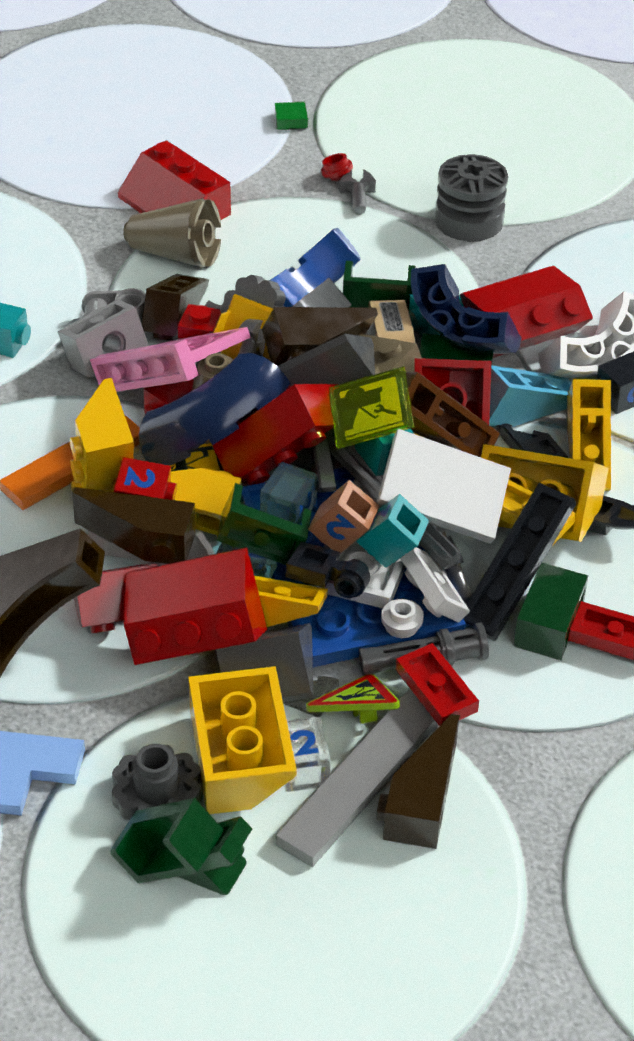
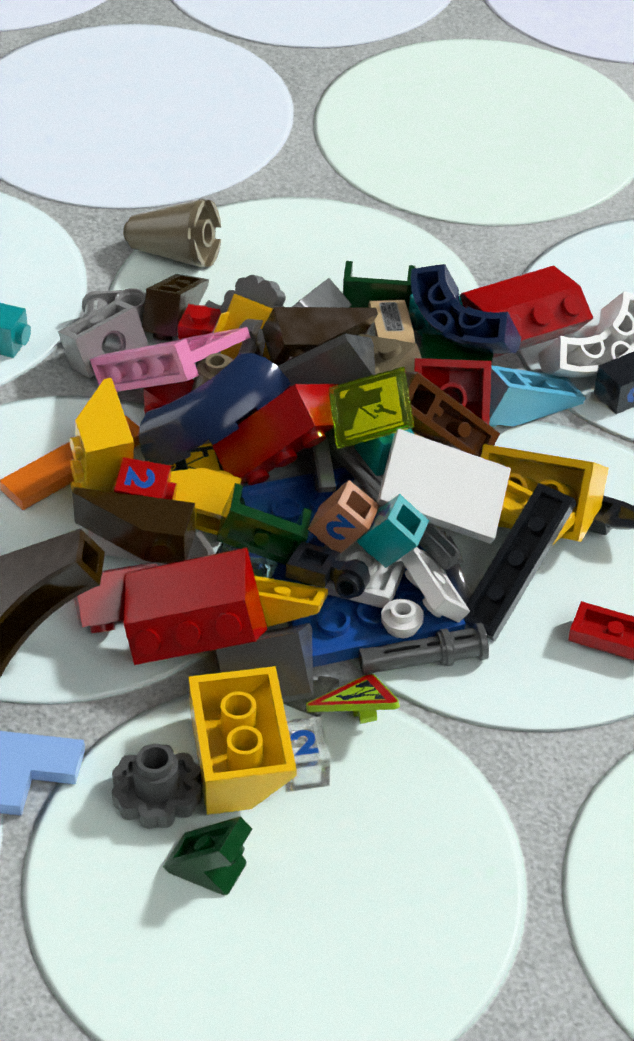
(166, 841): dark green panel -> none
(172, 177): red slope -> none
(289, 492): clear light blue brick -> none
(291, 115): green tile -> none
(317, 264): blue brick -> none
(336, 166): red plate -> none
(356, 781): light grey tile -> none
(358, 189): flat silver bar -> none
(420, 790): dark brown slope -> none
(436, 684): red plate -> none
(471, 197): dark grey wheel -> none
(536, 442): black tile -> none
(550, 611): dark green panel -> none
(590, 422): yellow slope -> none

